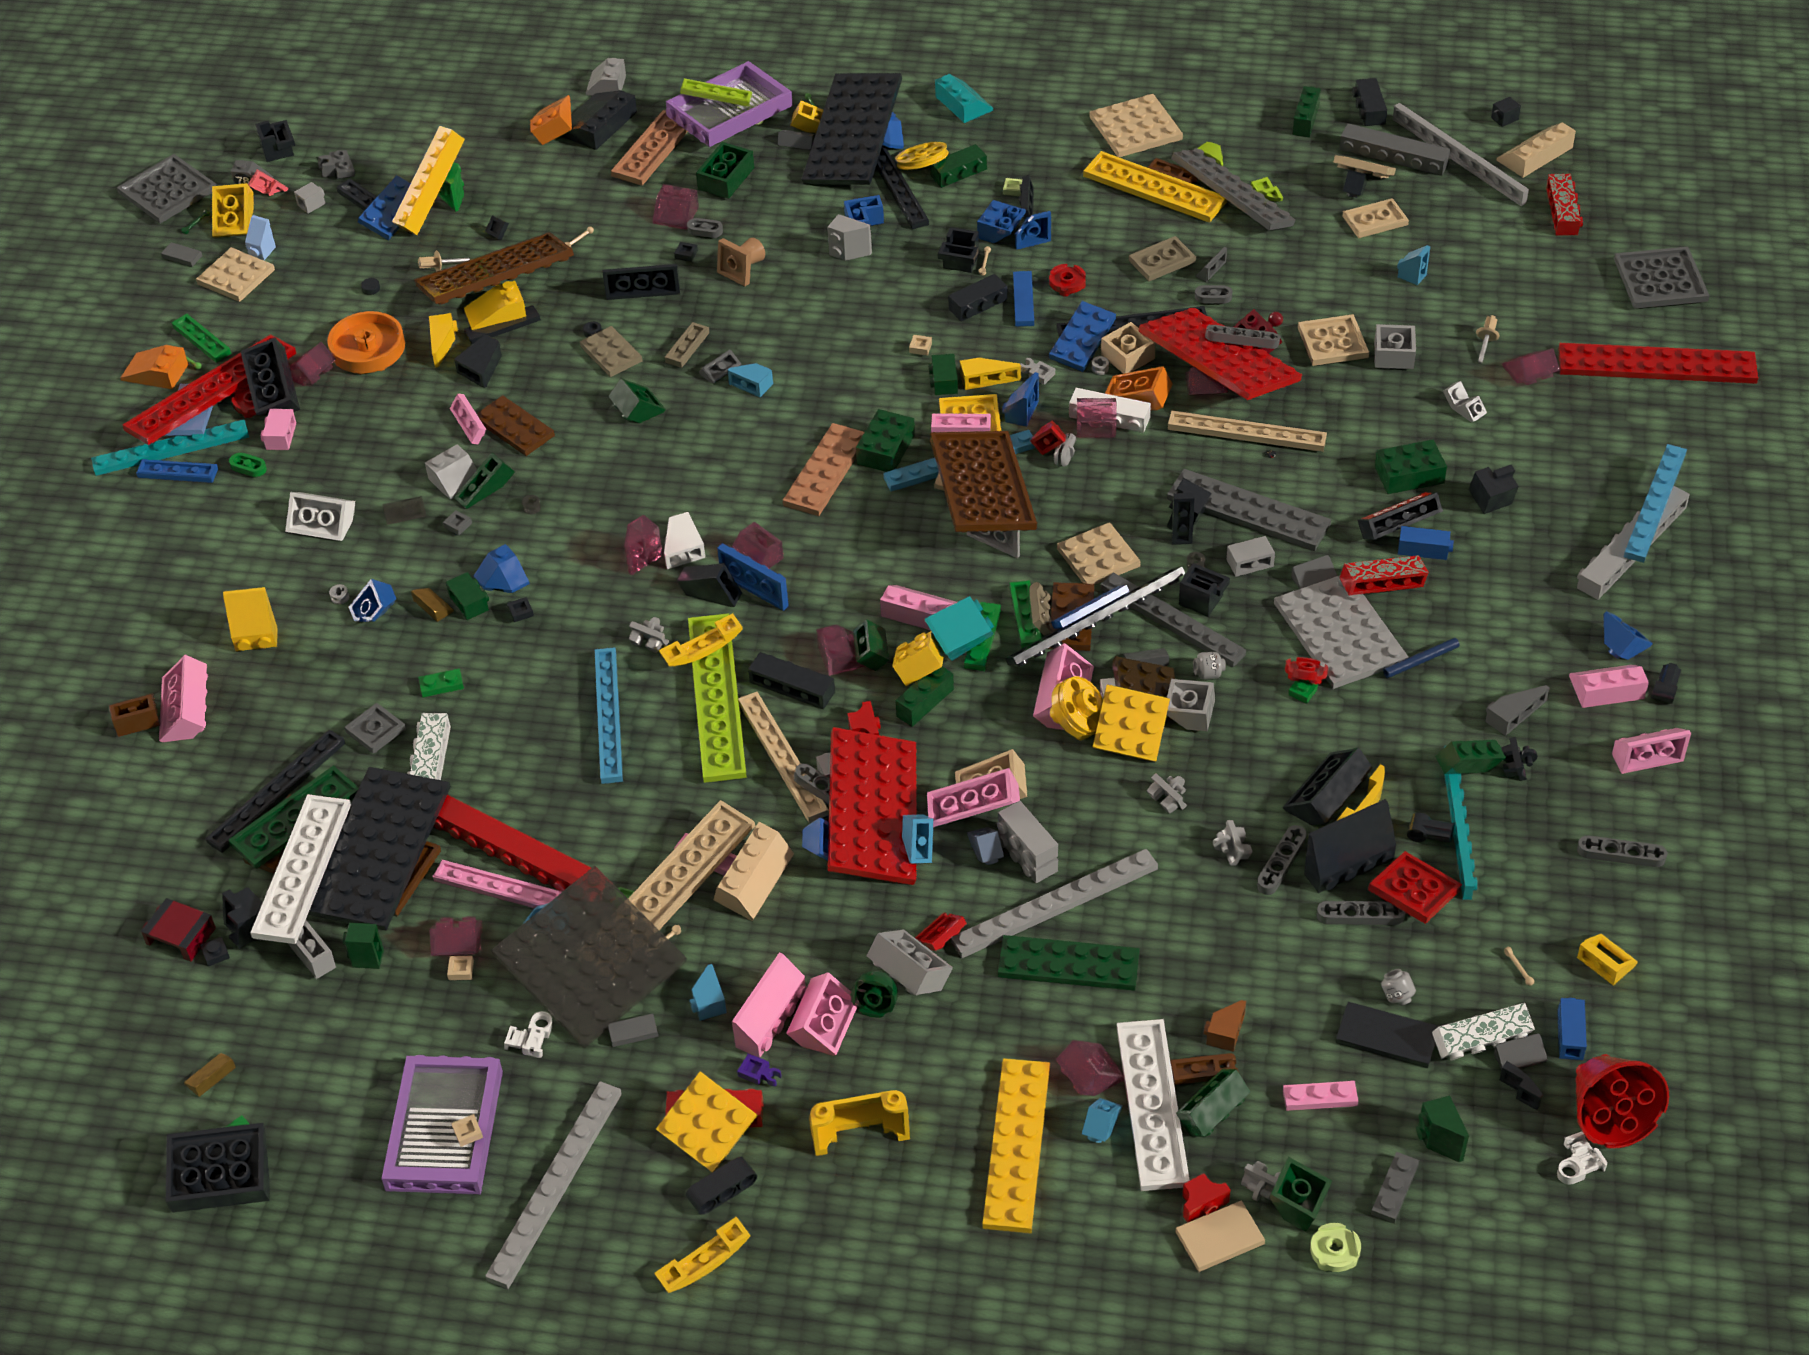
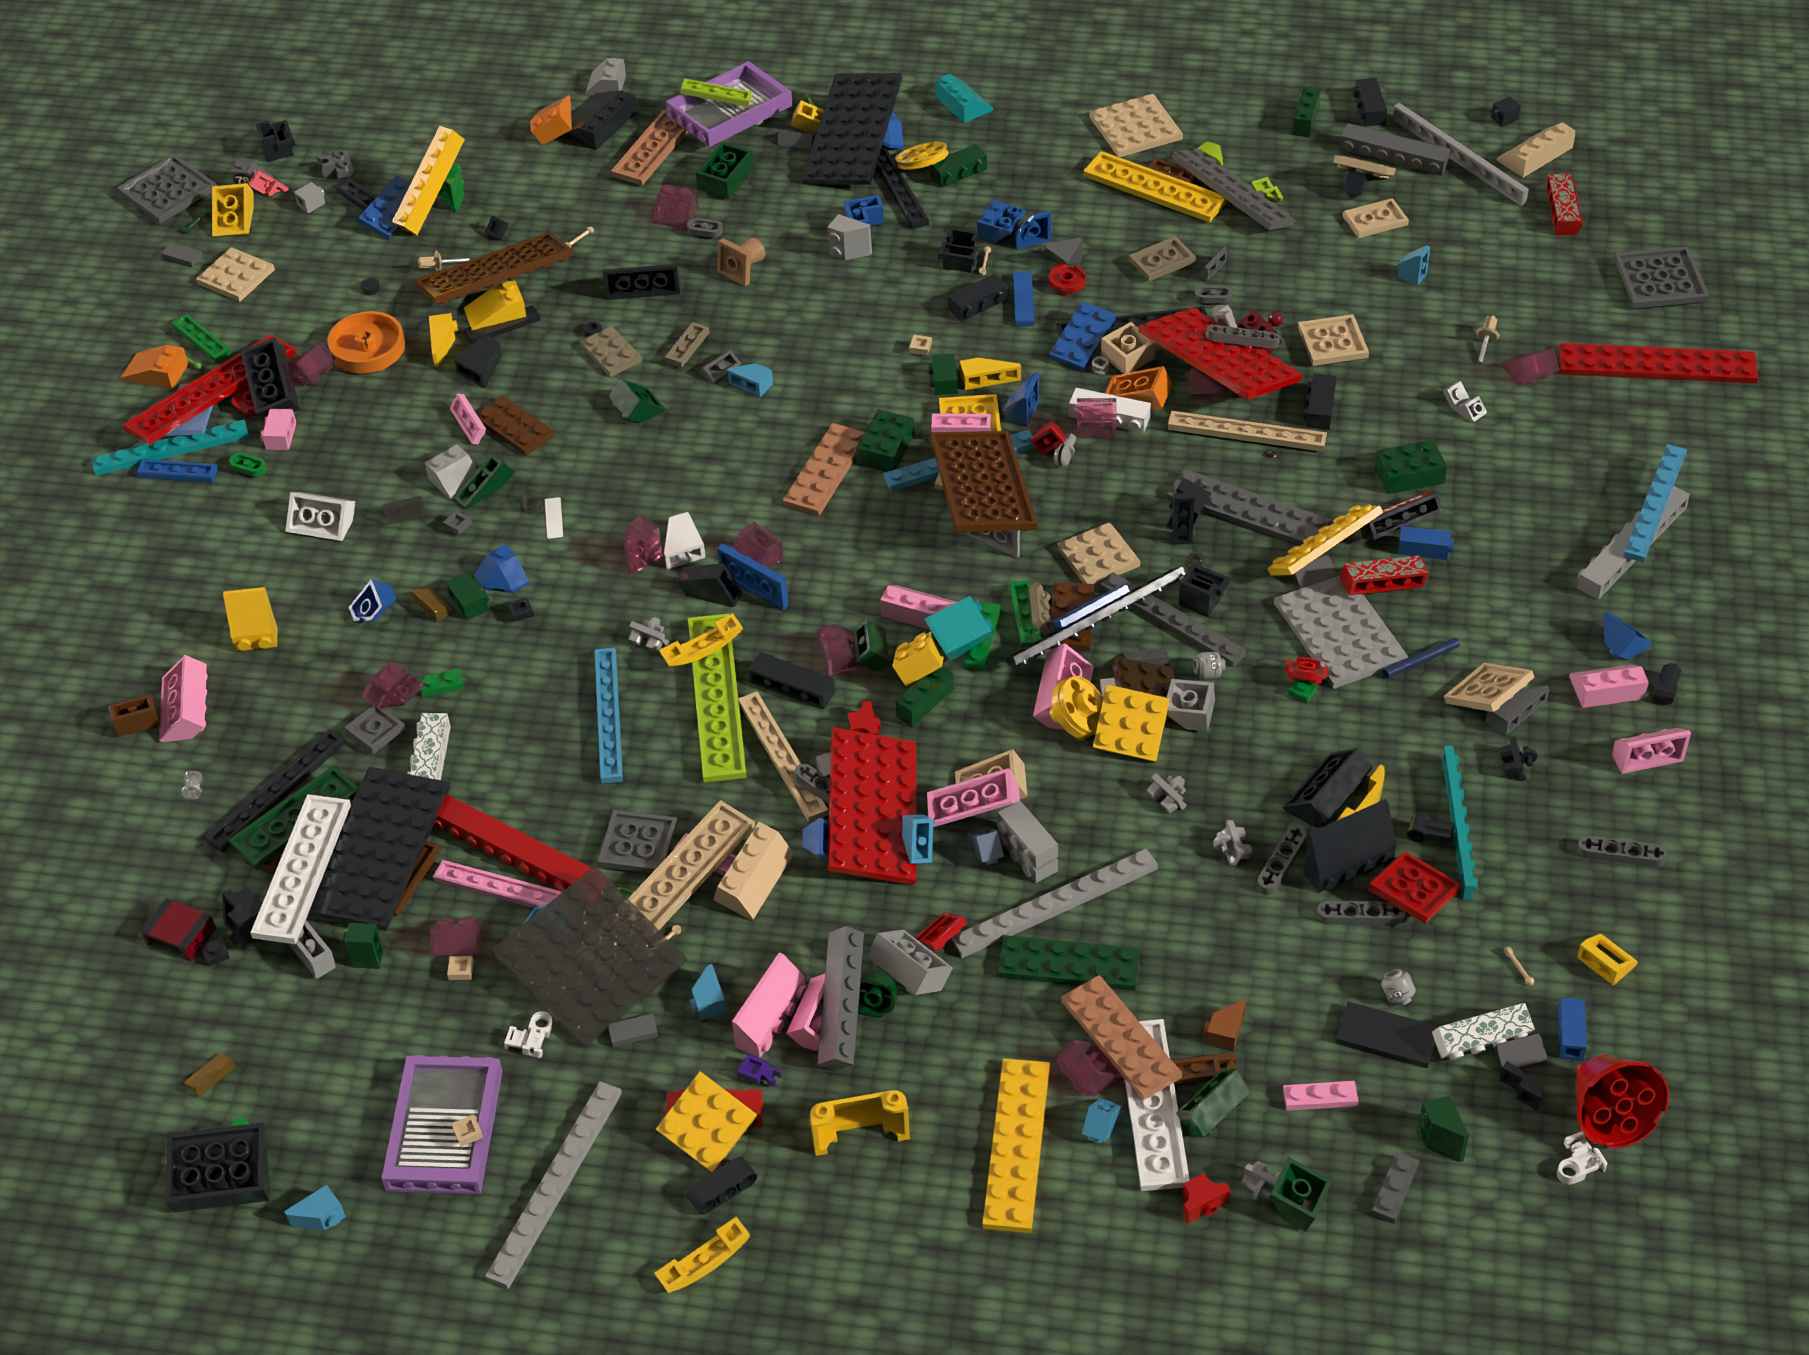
(192, 785): none -> clear bush
(259, 238): light blue slope -> none
(316, 1211): none -> dark azure slope
(339, 589): light grey bush -> none
(391, 687): none -> clear pink slope
(553, 517): none -> white sticker
(637, 841): none -> dark grey plate
(686, 251): black plate -> none
(840, 998): none -> dark grey brick
(1012, 187): yellowish green tile -> none
(1027, 196): black plate -> none
(1045, 371): light grey plate -> none
(1064, 251): none -> dark grey slope
(1121, 1037): none -> nougat plate
(1220, 1236): tan tile -> none
(1224, 315): none -> light grey slope
(1250, 556): light grey brick -> none
(1320, 401): none -> black brick
(1324, 540): none -> yellow plate
(1335, 1260): yellowish green plate -> none
(1395, 346): light grey brick -> none
(1470, 756): dark green brick -> none
(1489, 687): none -> tan plate
(1494, 488): black plate -> none

